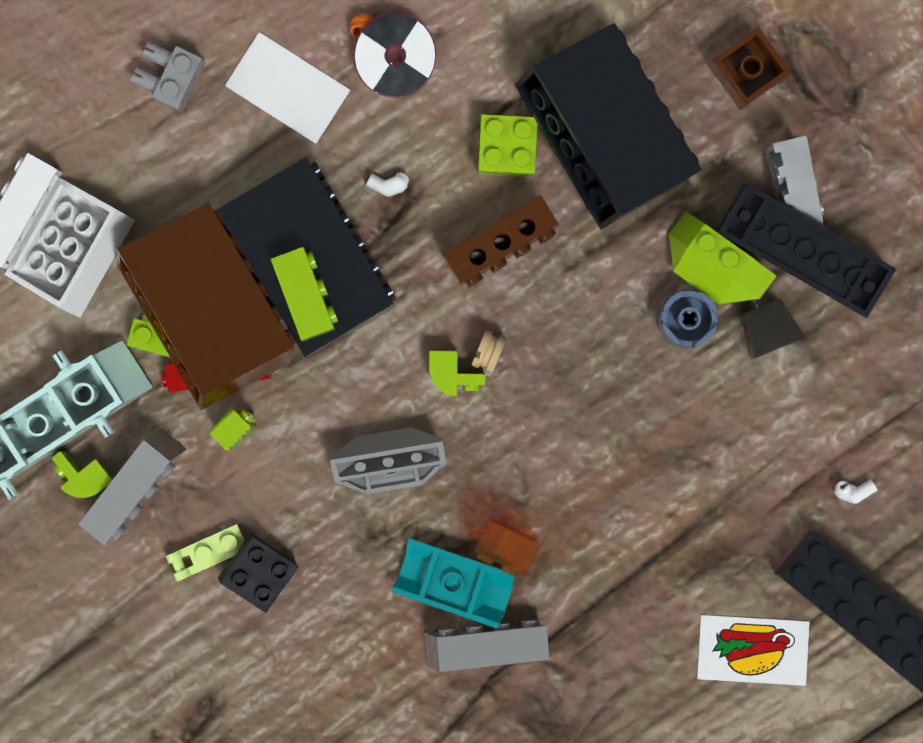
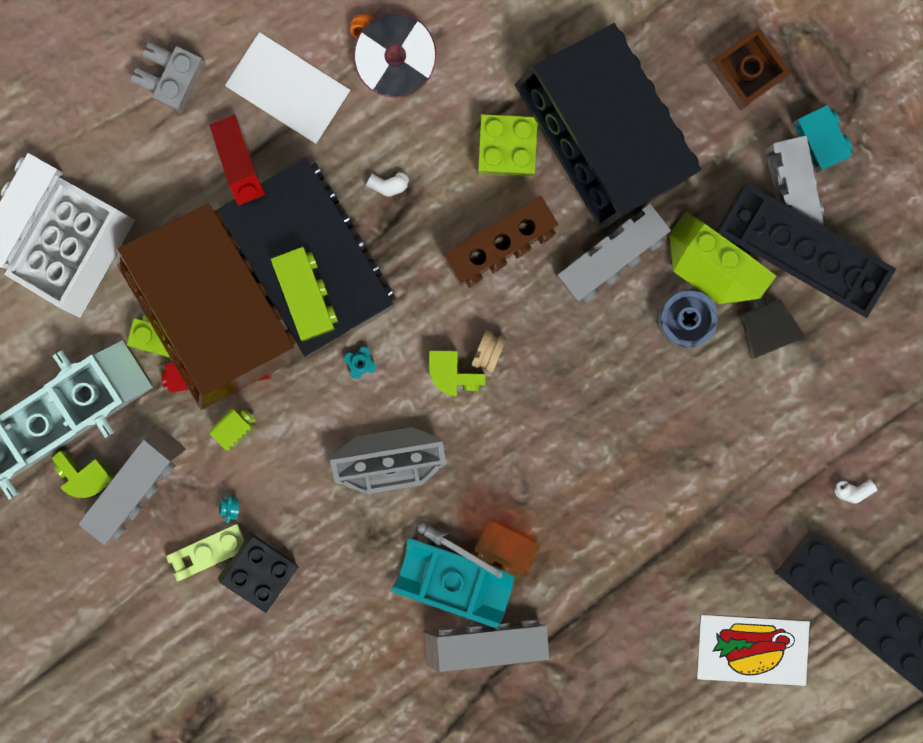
(229, 508): none -> teal plate
(236, 160): none -> red brick
(352, 360): none -> teal plate
(440, 538): none -> light grey sword
(613, 254): none -> light grey wedge
(824, 138): none -> teal brick

